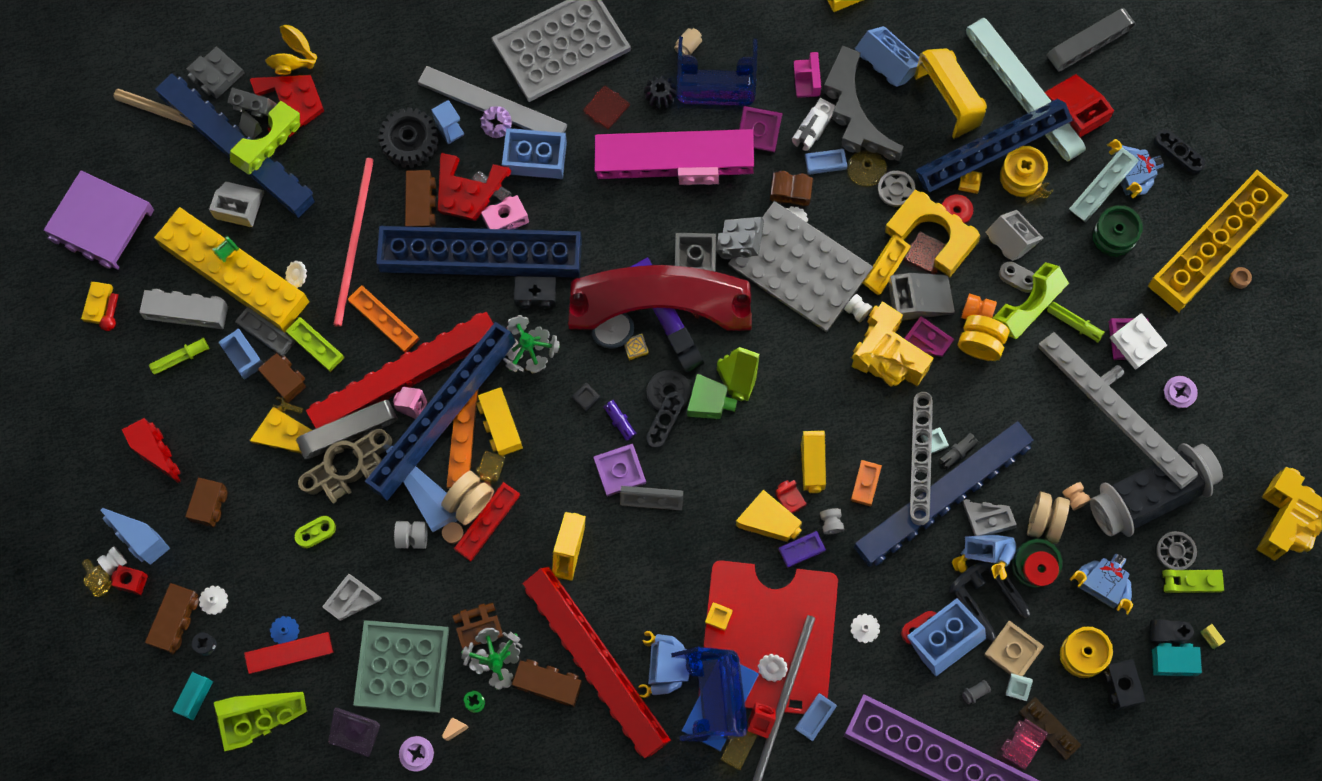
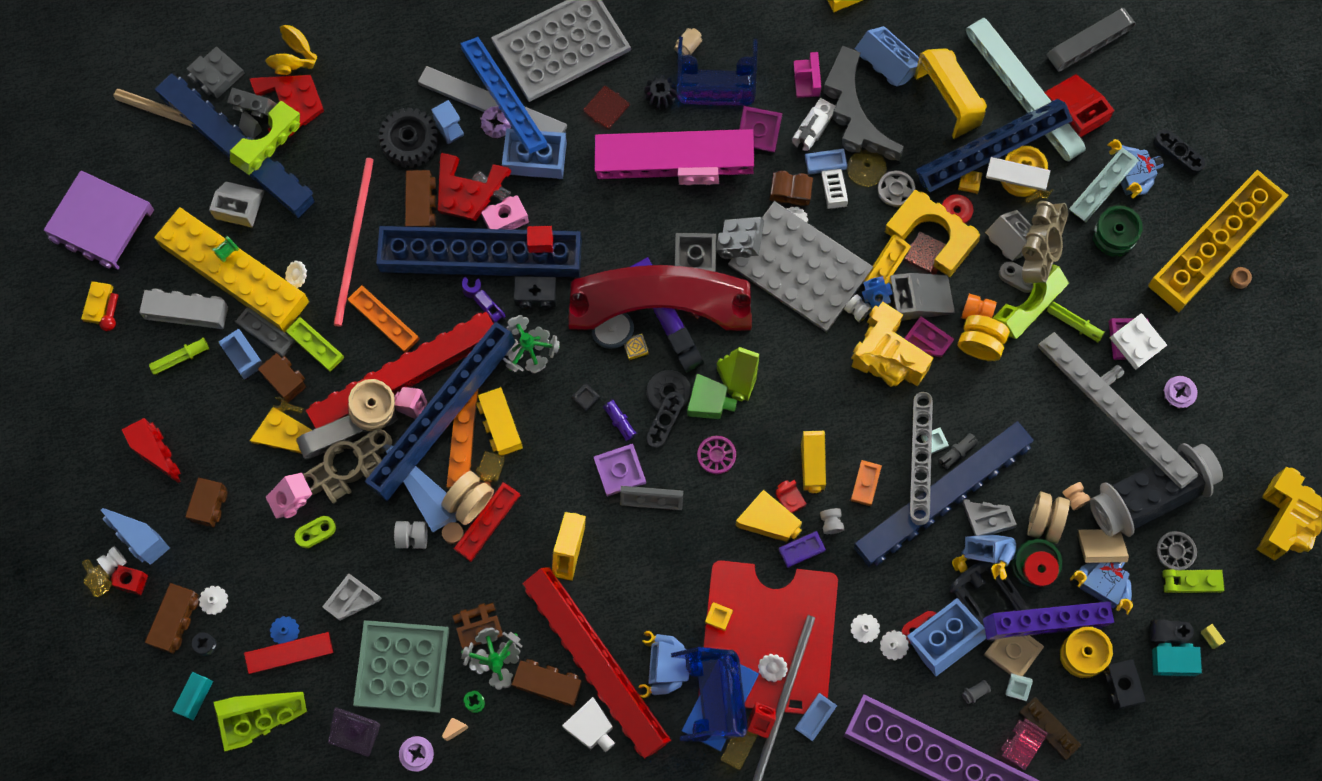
(289, 495): none -> bright pink brick
(375, 393): none -> tan wheel
(482, 299): none -> dark purple piece
(504, 95): none -> blue plate
(539, 239): none -> red panel
(590, 726): none -> white torso
(716, 455): none -> magenta wheel
(839, 201): none -> white slope
(877, 292): none -> blue brick
(894, 645): none -> white piece
(1018, 174): none -> white tile
(1044, 241): none -> dark tan piece
(1047, 620): none -> dark purple brick
(1101, 548): none -> tan tile

